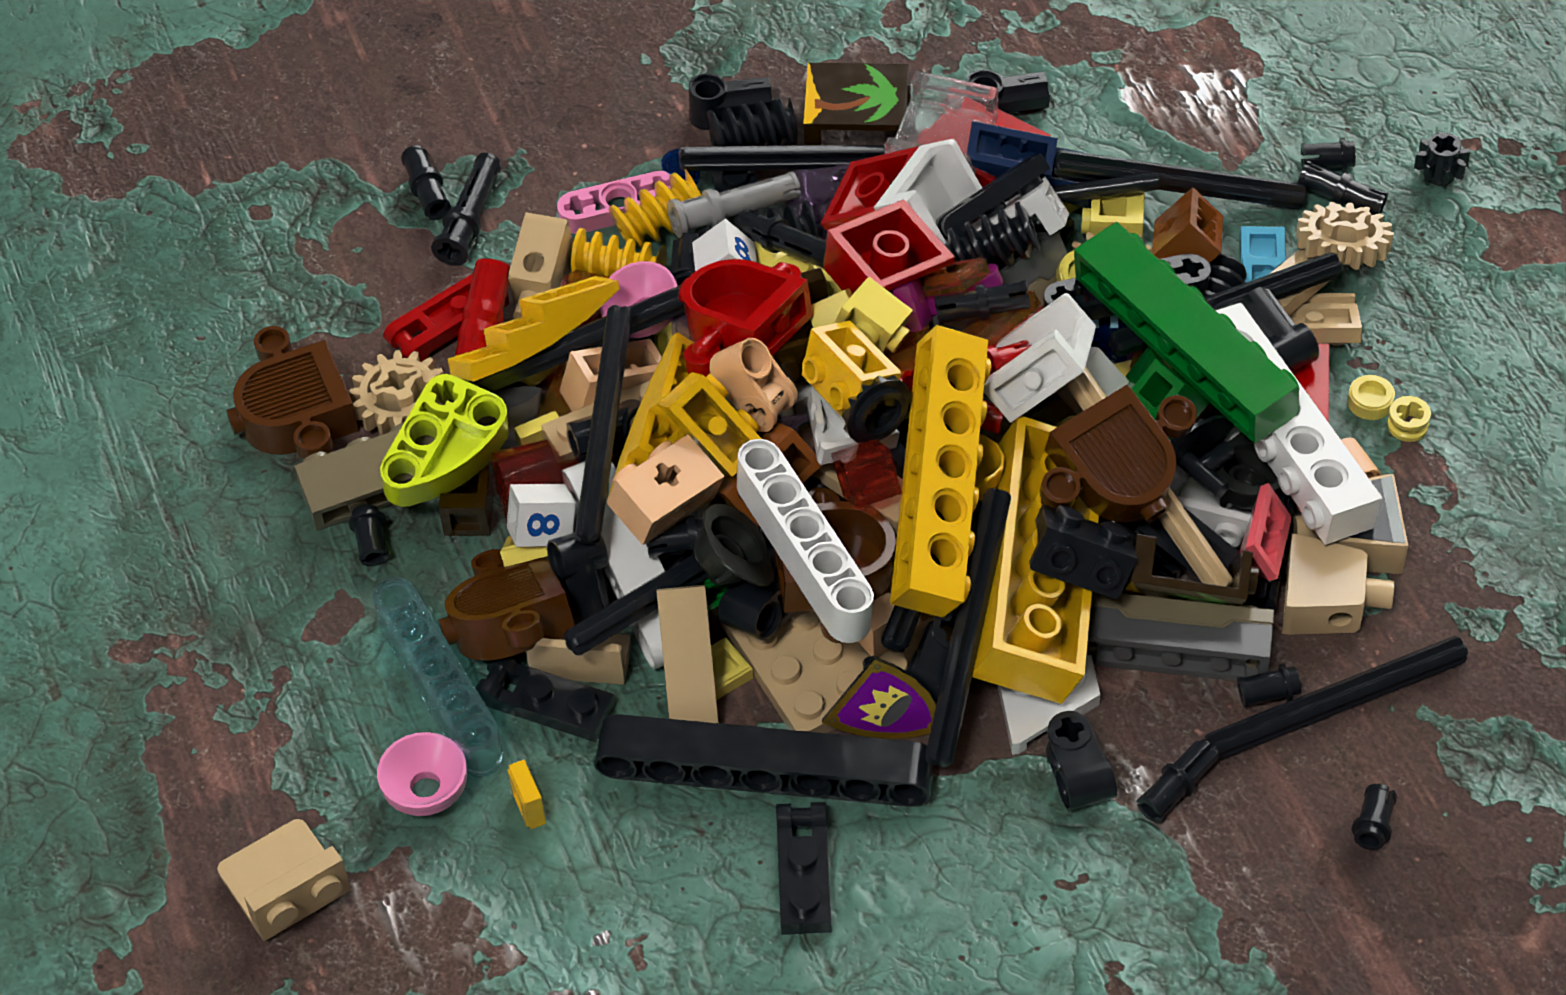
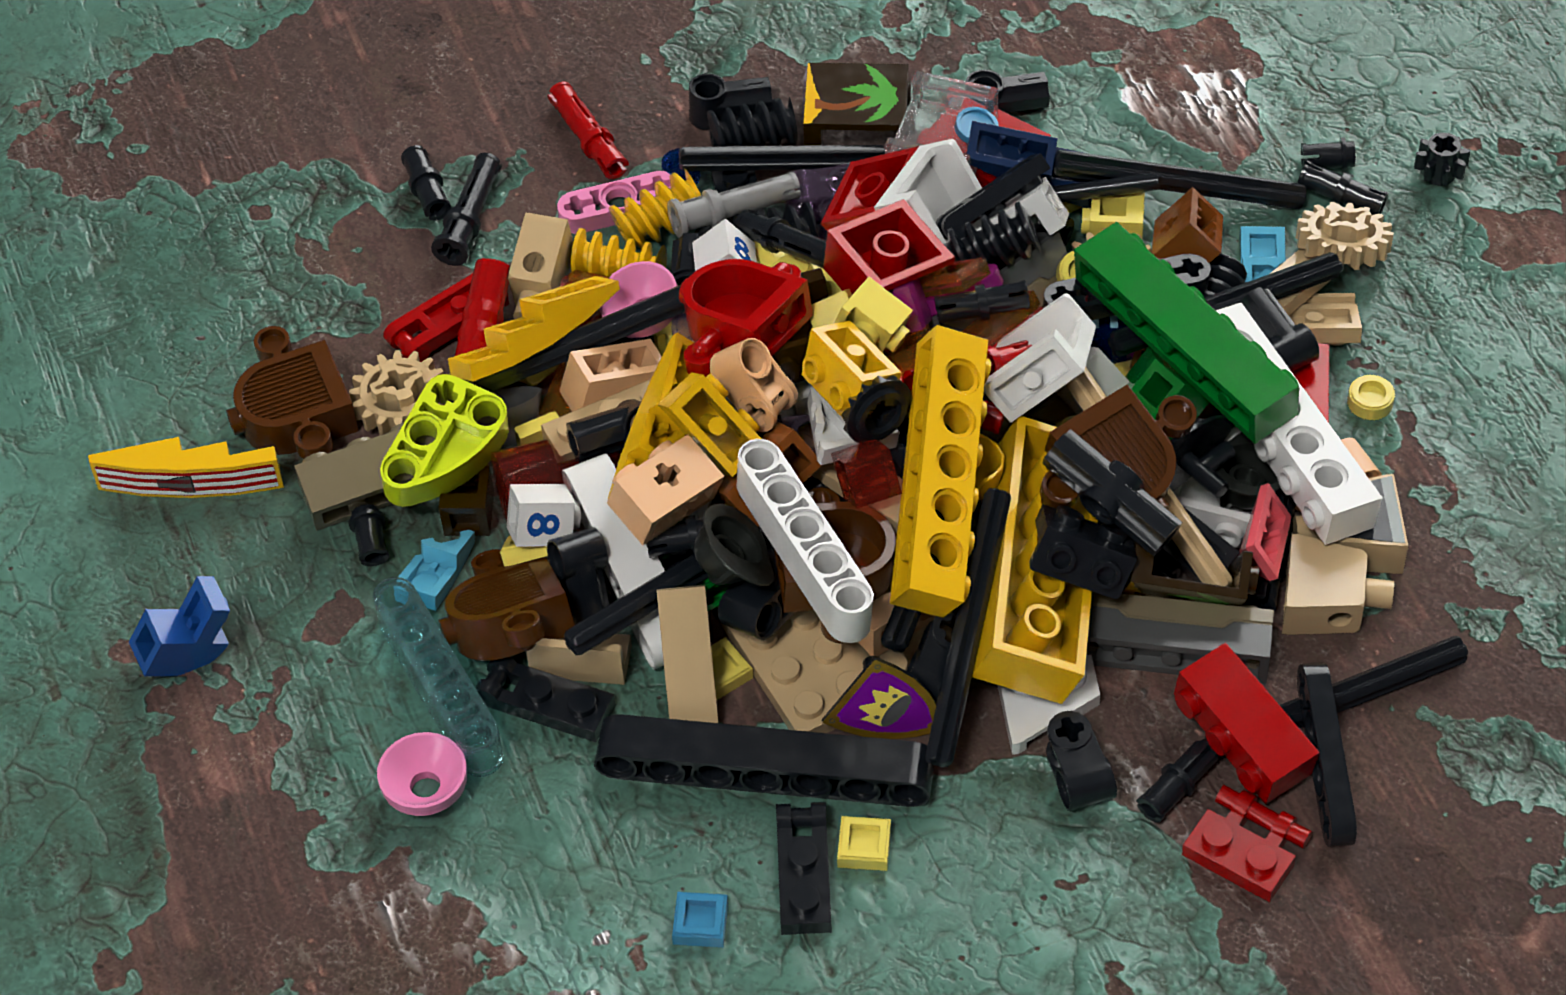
(169, 471): none -> slope
(183, 638): none -> blue brick
(284, 878): tan bracket -> none
(438, 567): none -> medium azure slope
(526, 794): yellow tile -> none
(595, 140): none -> red pin
(603, 426): black axle -> none
(700, 919): none -> dark azure tile
(864, 843): none -> light yellow tile
(965, 118): none -> dark azure piece
(1112, 492): none -> black piece
(1240, 854): none -> red plate
(1245, 723): none -> red brick
(1269, 686): black pin -> none
(1330, 770): none -> black beam
(1372, 827): black pin -> none
(1405, 407): light yellow bush -> none

